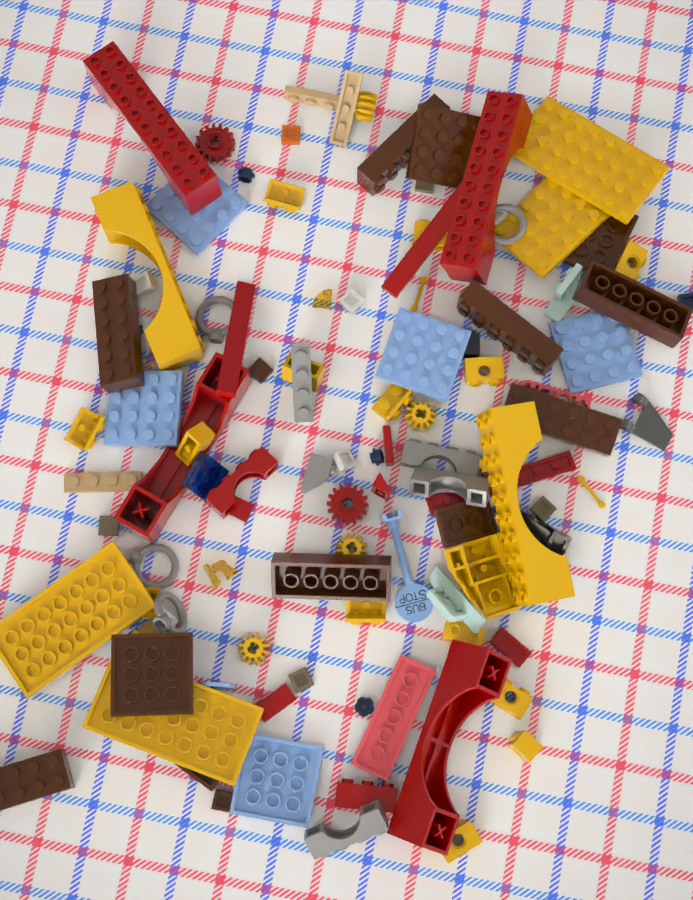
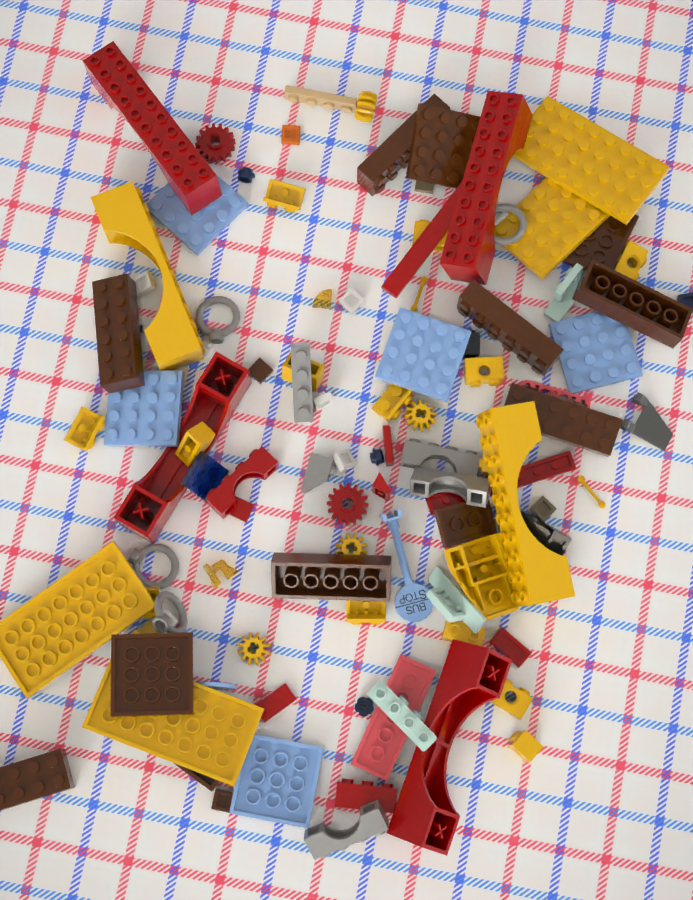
(100, 481): tan plate -> none
(108, 526): dark tan tile -> none
(235, 340): red tile -> none
(301, 680): dark tan tile -> none
(322, 399): none -> white plate
(346, 108): tan plate -> none
(401, 715): none -> light aqua bracket
(470, 840): yellow brick -> none

